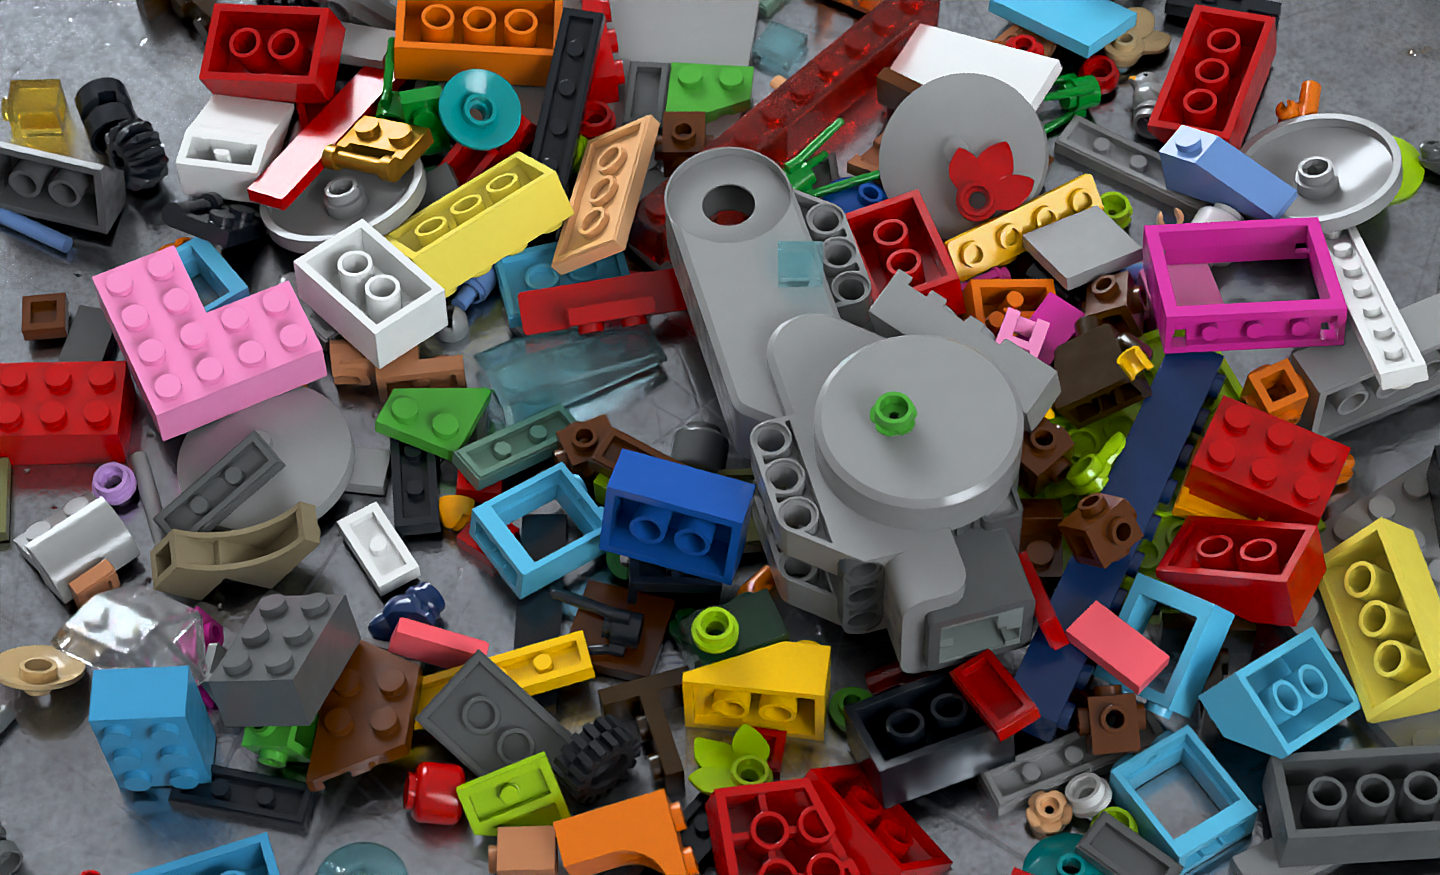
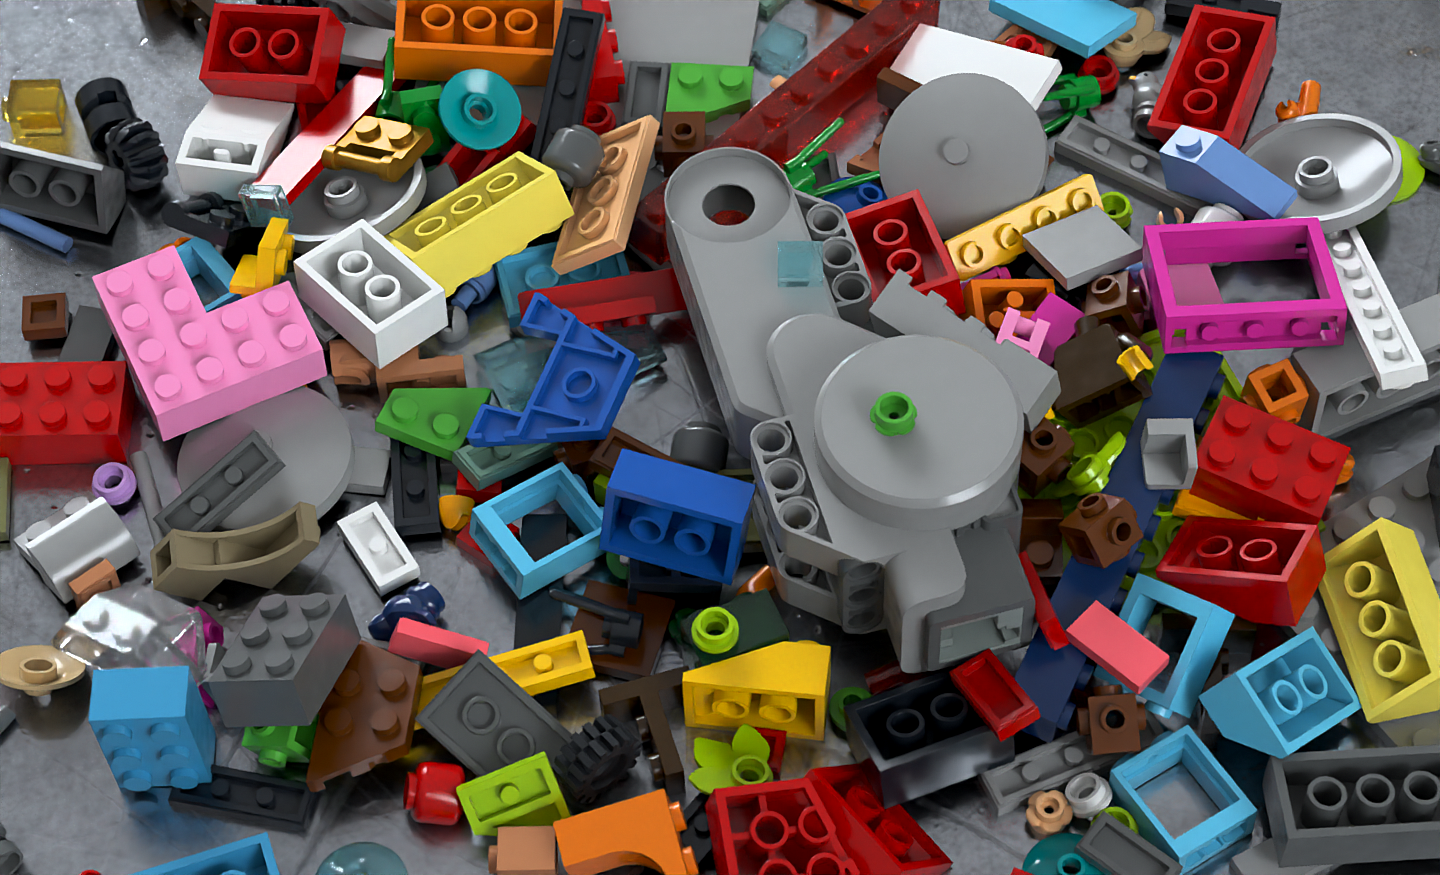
(263, 203): none -> clear light blue tile
(271, 262): none -> yellow bracket
(574, 156): none -> dark grey head
(575, 392): none -> blue wing
(991, 176): red plate -> none
(1169, 453): none -> light grey panel

